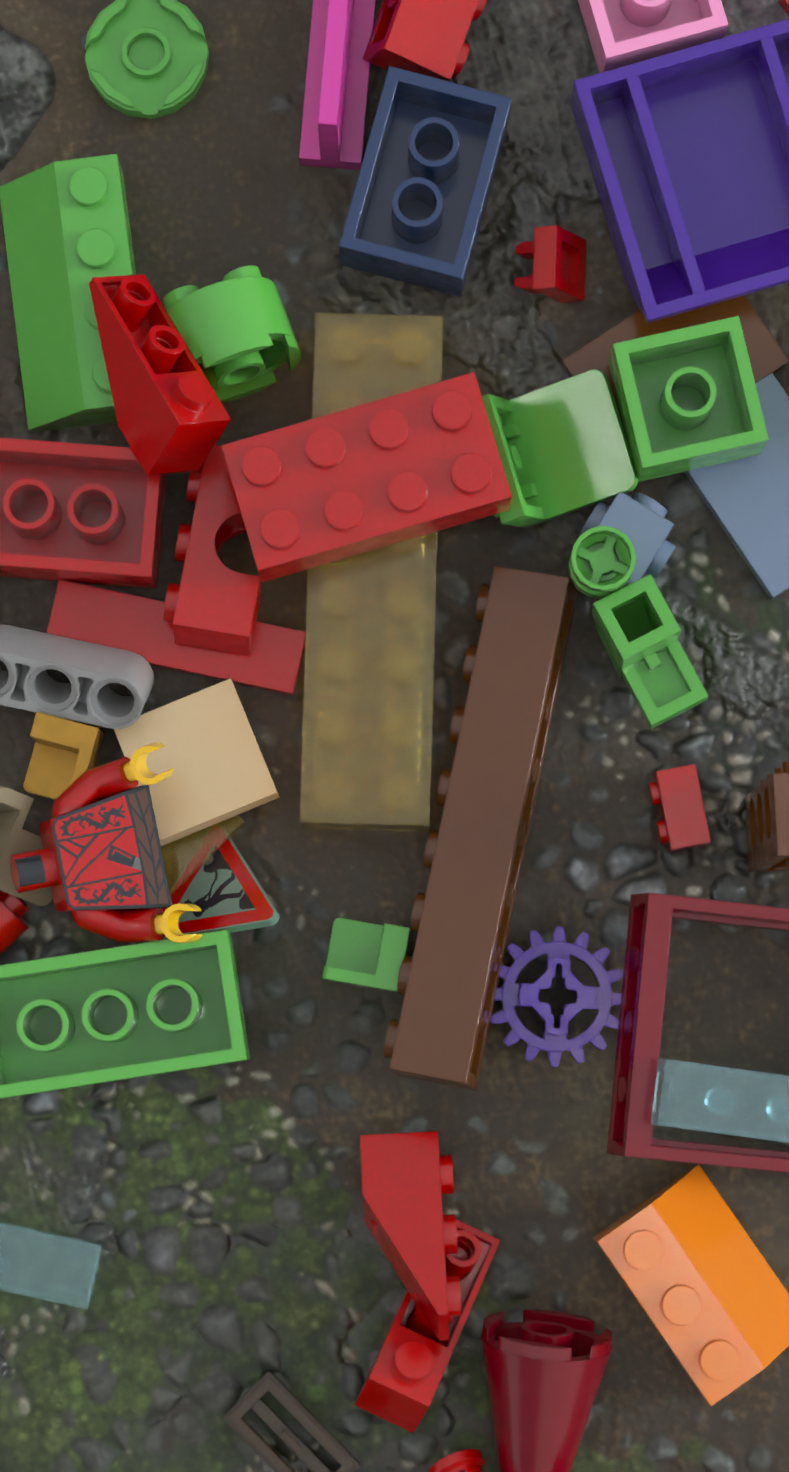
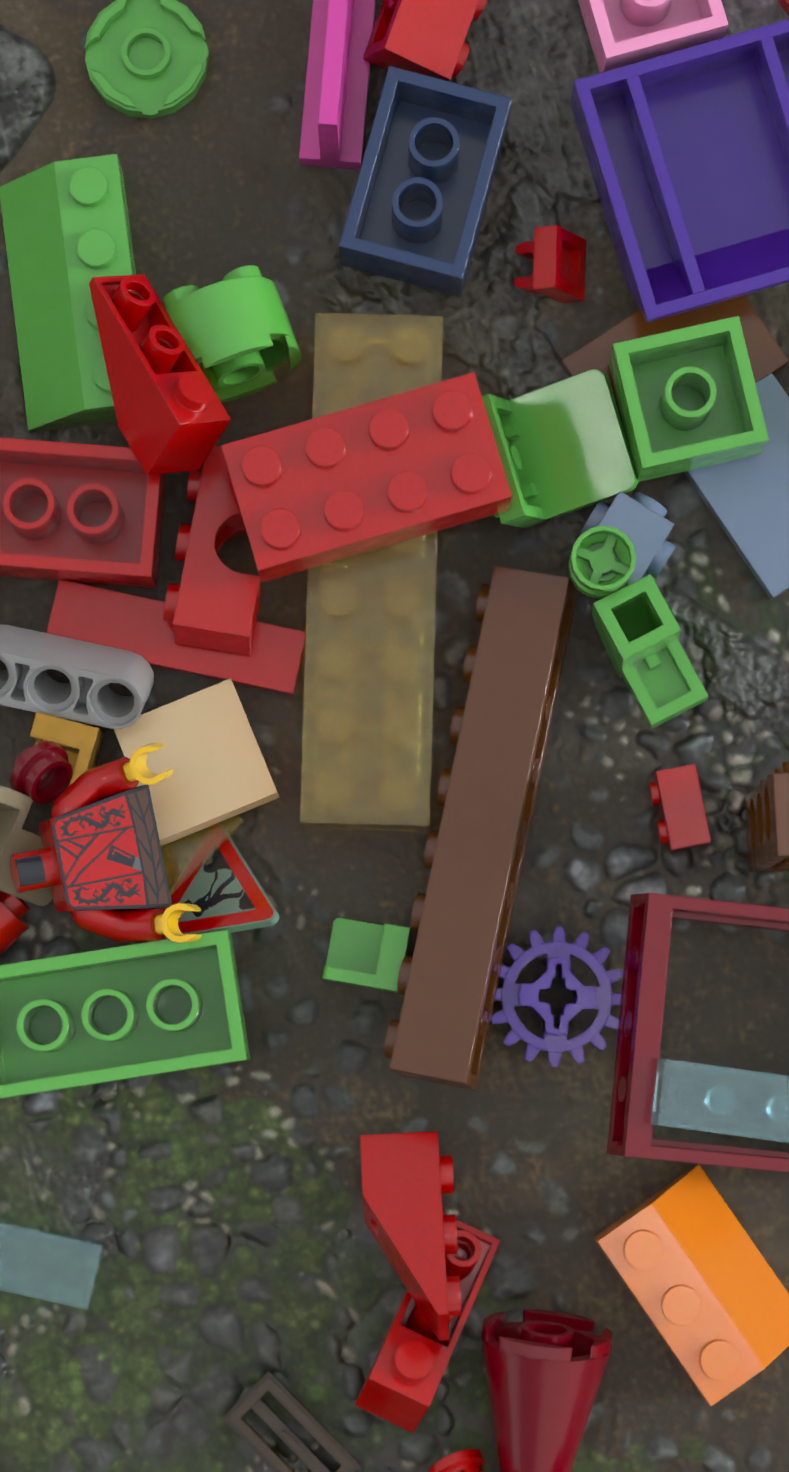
(42, 772): none -> dark red plate

